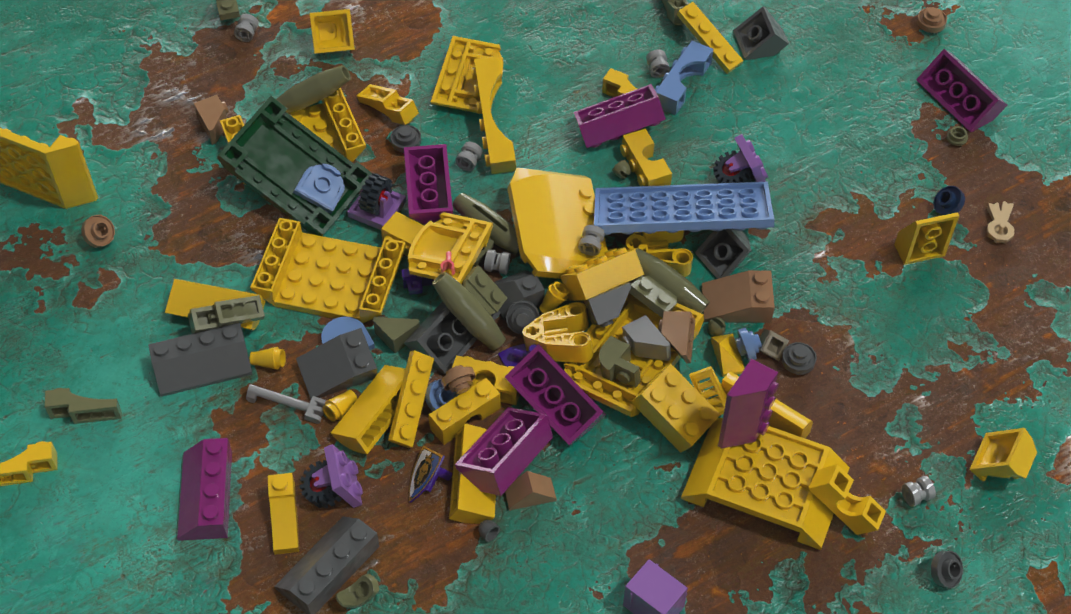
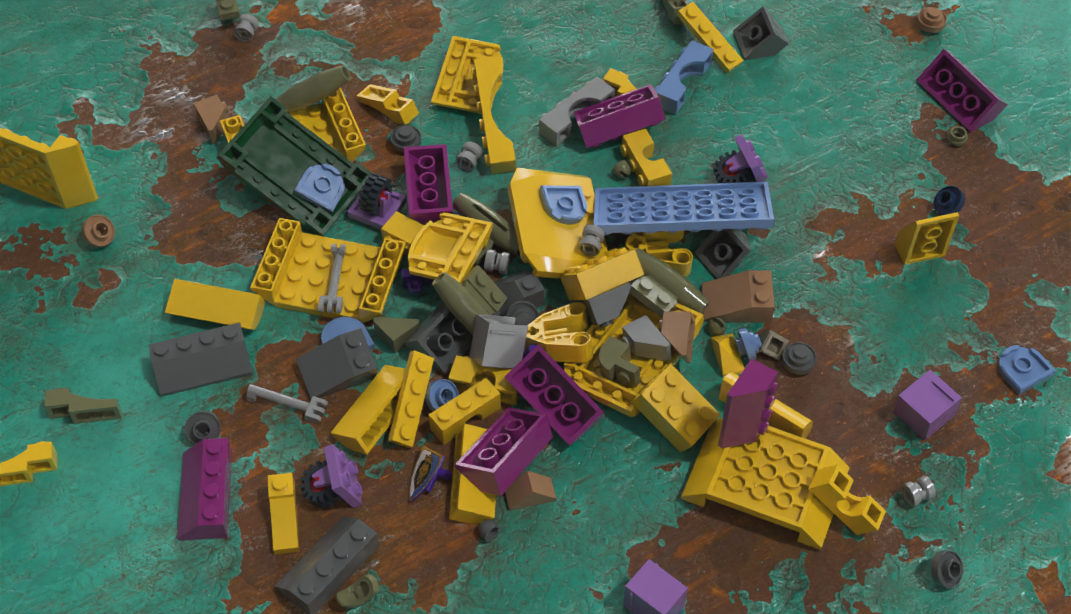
(202, 426): none -> dark grey plate
(226, 313): olive slope -> none
(269, 358): yellow cone -> none
(332, 31): yellow brick -> none
(332, 298): none -> light grey hinge
(337, 406): yellow cone -> none
(448, 264): coral hand -> none
(458, 379): medium nougat plate -> none
(498, 341): none -> light grey piece
(554, 297): yellow cone -> none
(557, 124): none -> light grey arch
(564, 203): none -> medium blue tile
(657, 63): light grey wheel -> none
(717, 402): yellow slope -> none
(927, 404): none -> medium lavender piece
(1000, 229): tan piece -> none
(1004, 455): yellow brick -> none
(1024, 368): none -> medium blue tile

